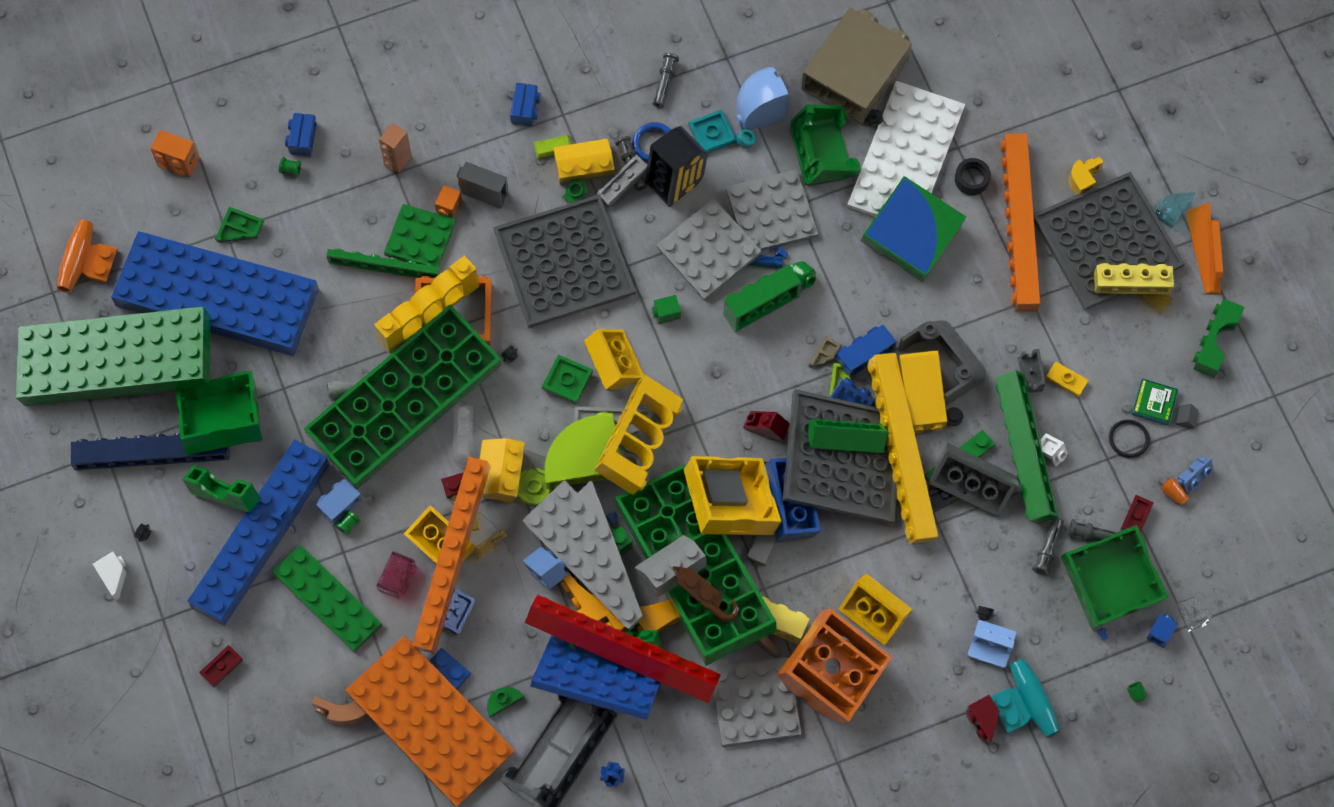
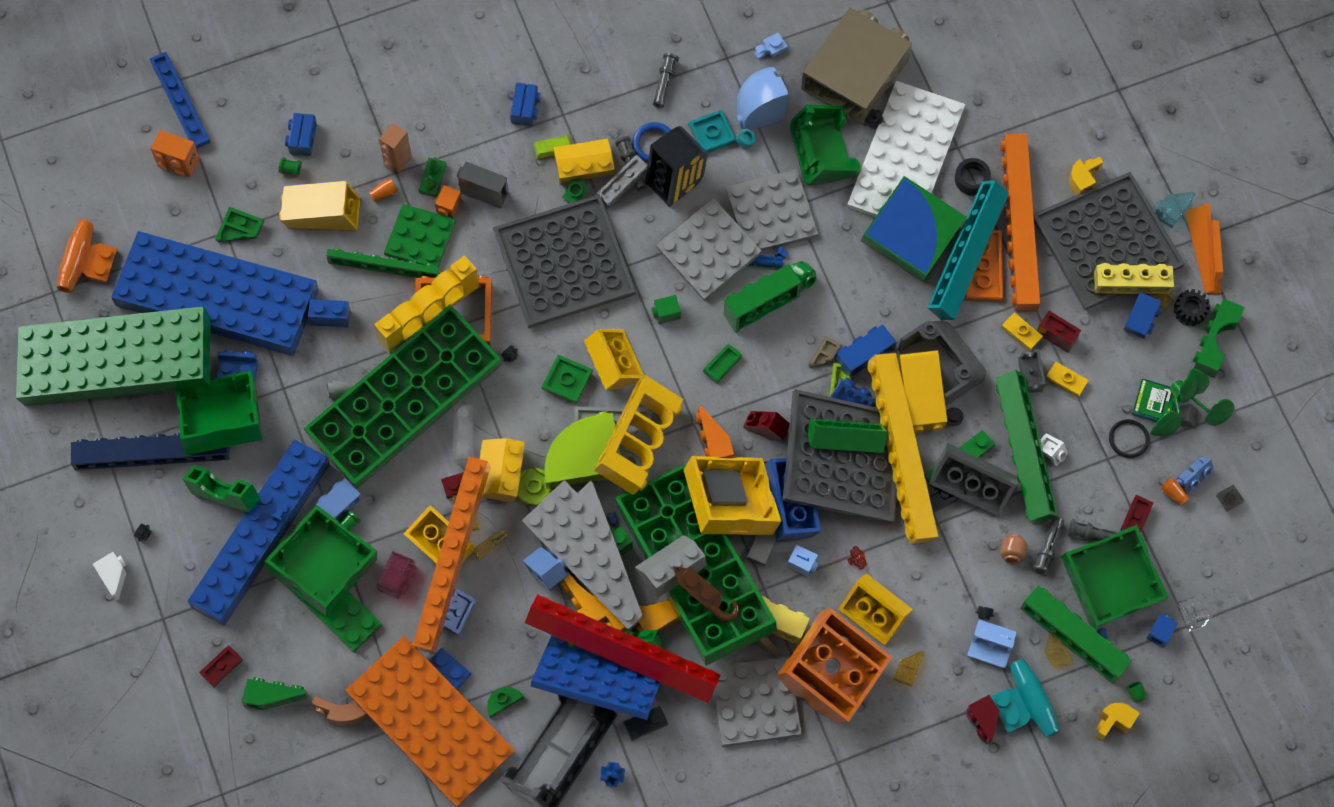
(179, 100): none -> blue plate
(234, 363): none -> blue bracket
(267, 695): none -> green slope
(320, 206): none -> yellow slope
(321, 560): none -> green tile
(329, 313): none -> blue brick
(383, 190): none -> orange cone
(432, 177): none -> green tile
(640, 727): none -> black plate
(715, 438): none -> orange slope
(722, 363): none -> green tile
(772, 45): none -> light blue plate
(803, 561): none -> light blue brick
(857, 558): none -> clear red plant
(908, 669): none -> clear yellow tile
(968, 250): none -> teal brick
(988, 277): none -> orange tile
(1013, 549): none -> nougat head
(1022, 331): none -> yellow plate
(1056, 652): none -> clear yellow tile
(1058, 331): none -> dark red panel
(1076, 634): none -> green brick
(1116, 714): none -> yellow brick
(1142, 315): none -> blue brick
(1194, 384): none -> green plant
(1203, 304): none -> black tyre
(1230, 498): none -> clear smoke plate

